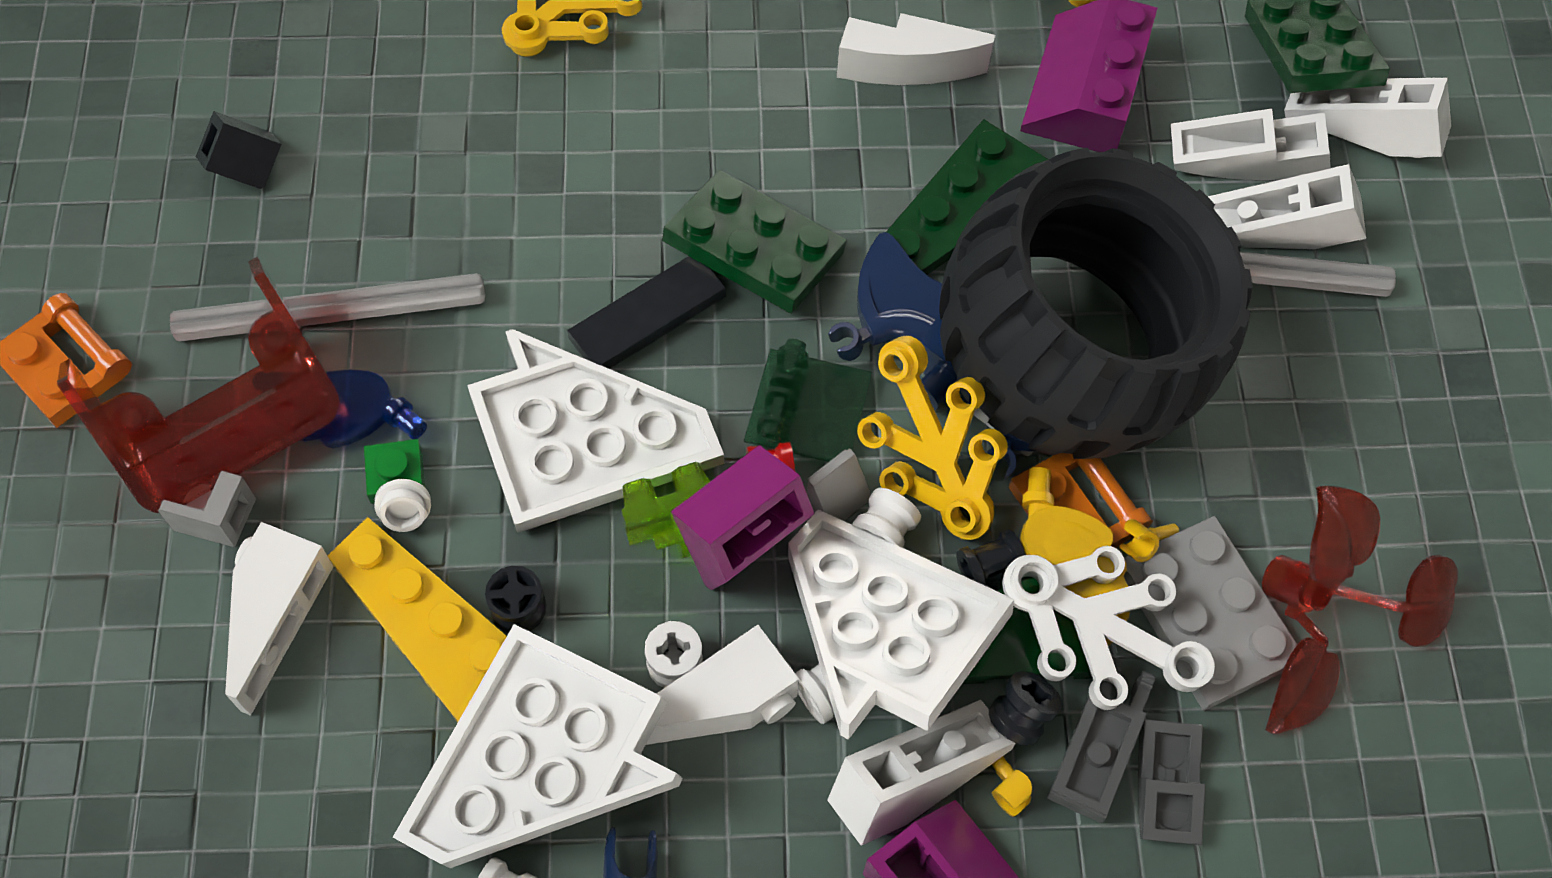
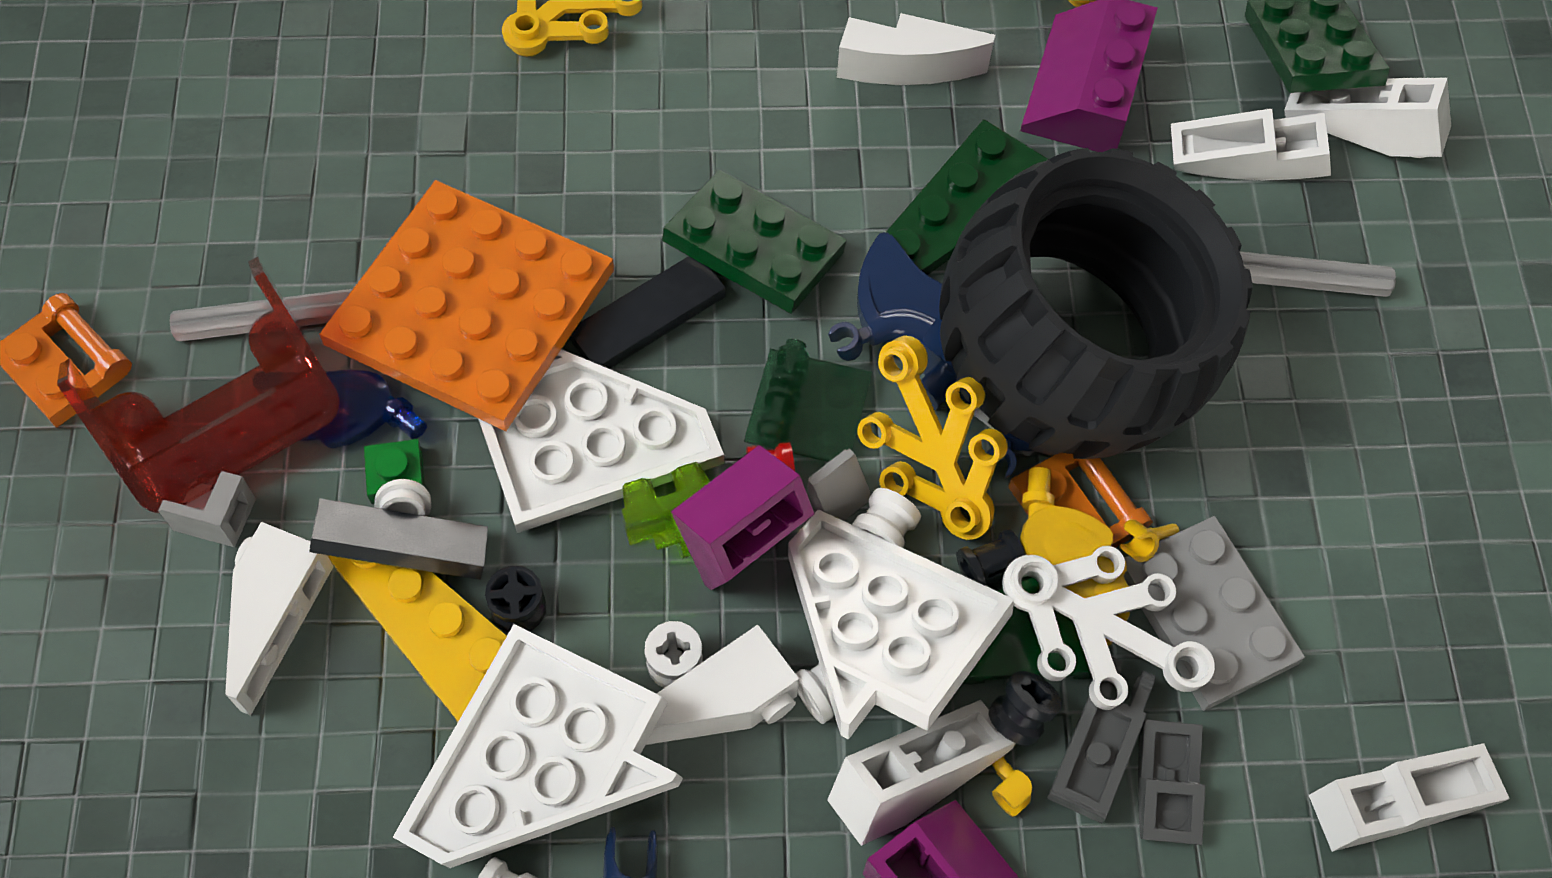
(238, 150): black panel -> none
(399, 539): none -> tile
(468, 304): none -> orange plate
(1296, 211): white slope -> none
(1343, 539): clear red plant -> none
(1407, 796): none -> white slope

